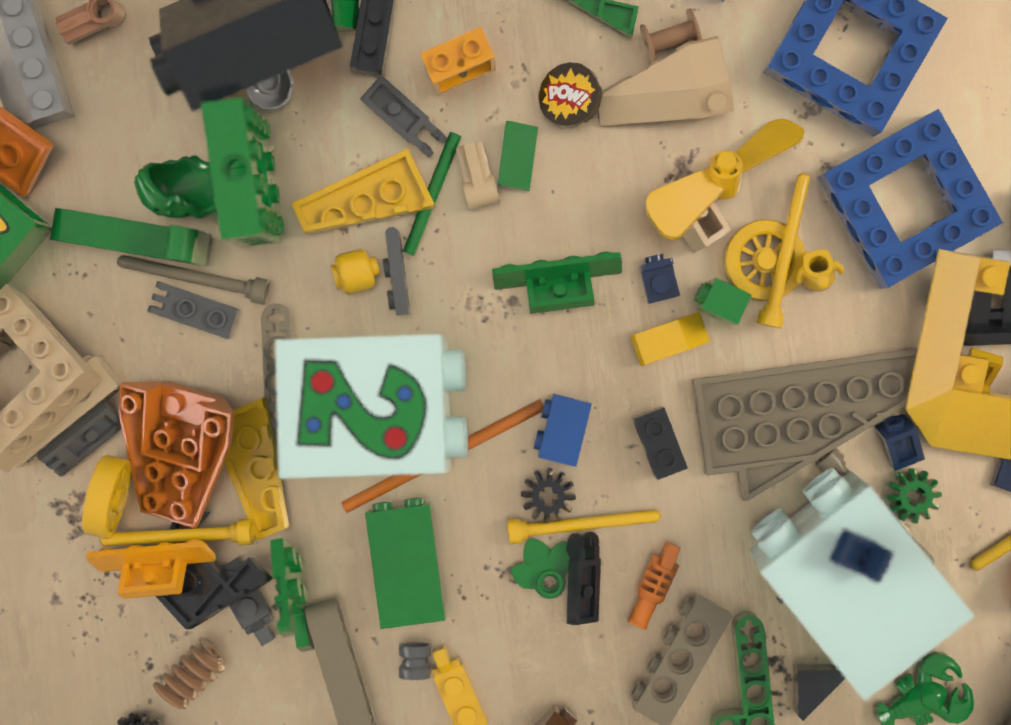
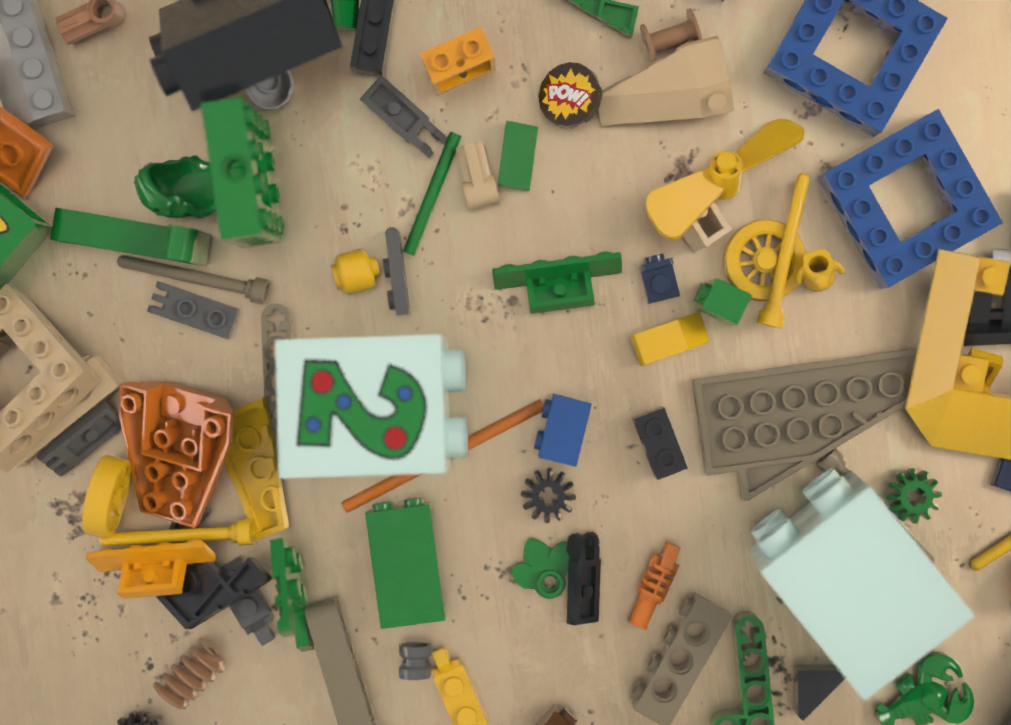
(372, 194): yellow wing -> none
(520, 530): yellow piece -> none
(861, 555): dark blue bracket -> none
(900, 441): dark blue bracket -> none

